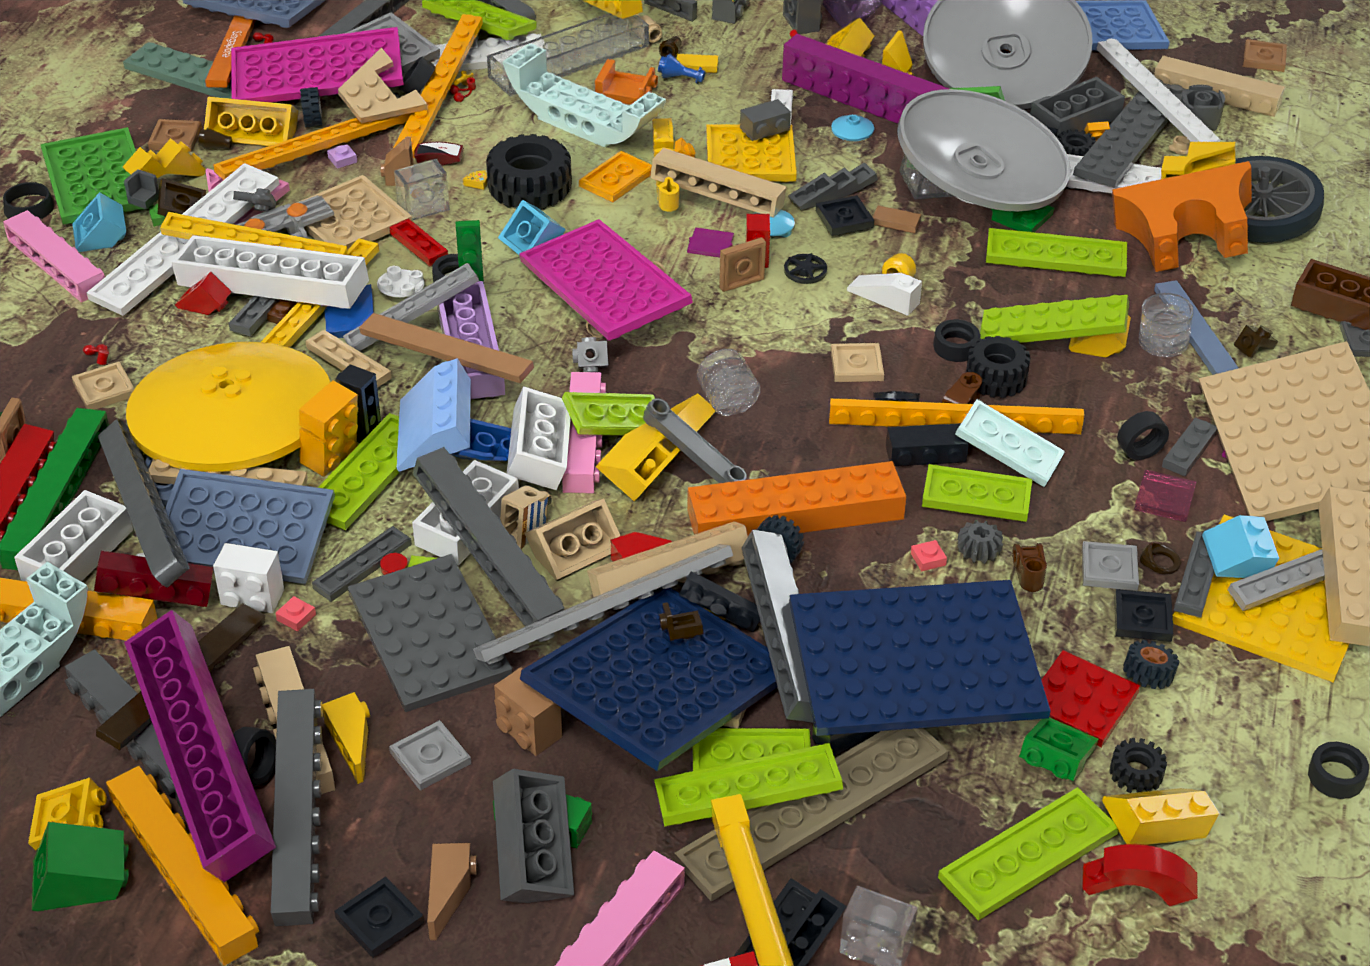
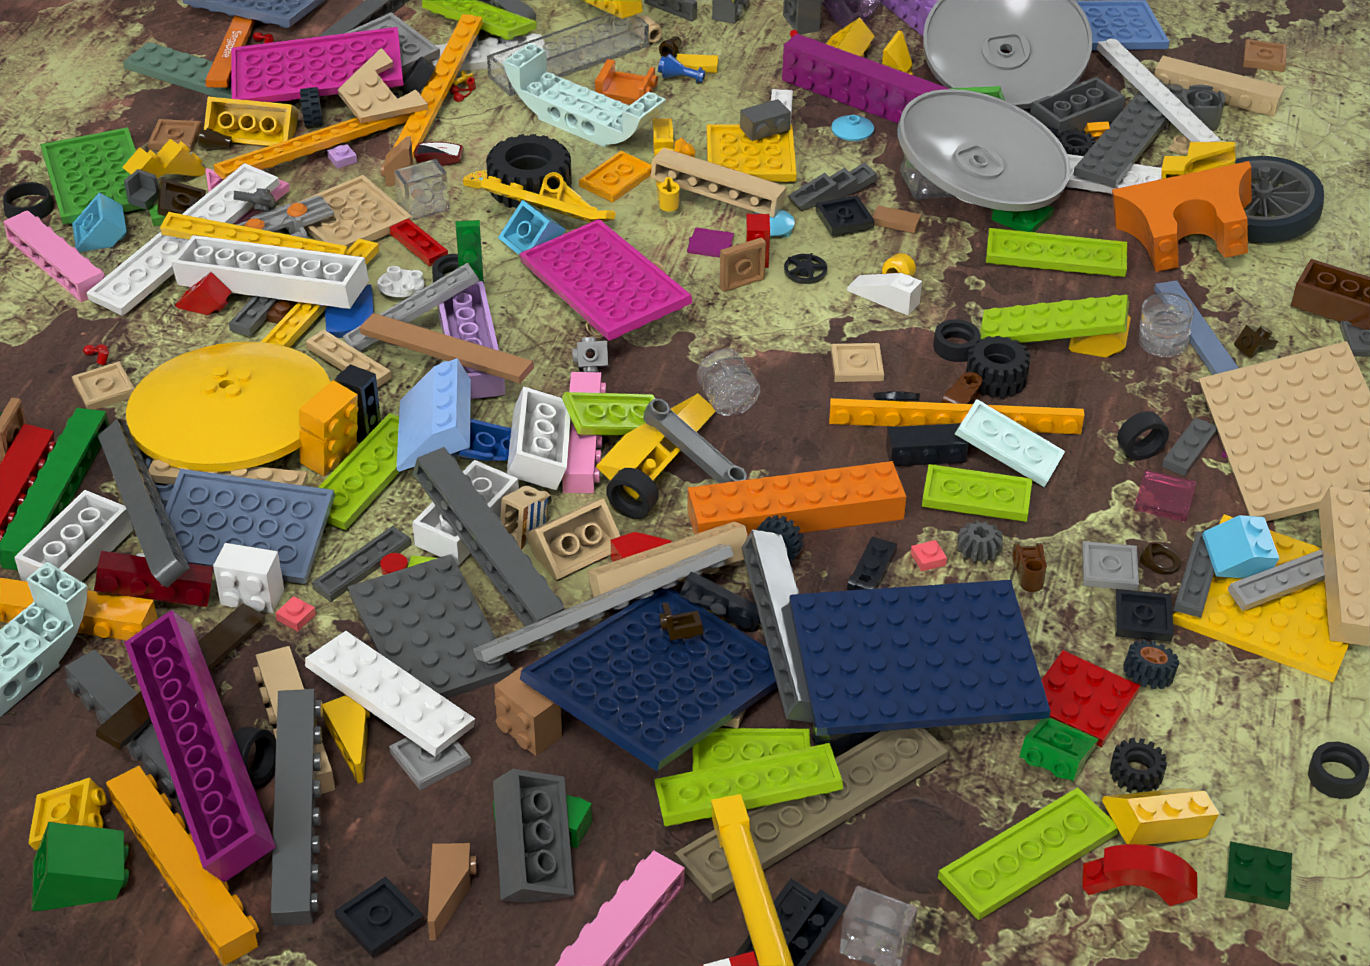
(390, 693): none -> white plate
(559, 200): none -> yellow piece
(623, 501): none -> black tyre
(872, 565): none -> black plate
(1258, 875): none -> dark green plate

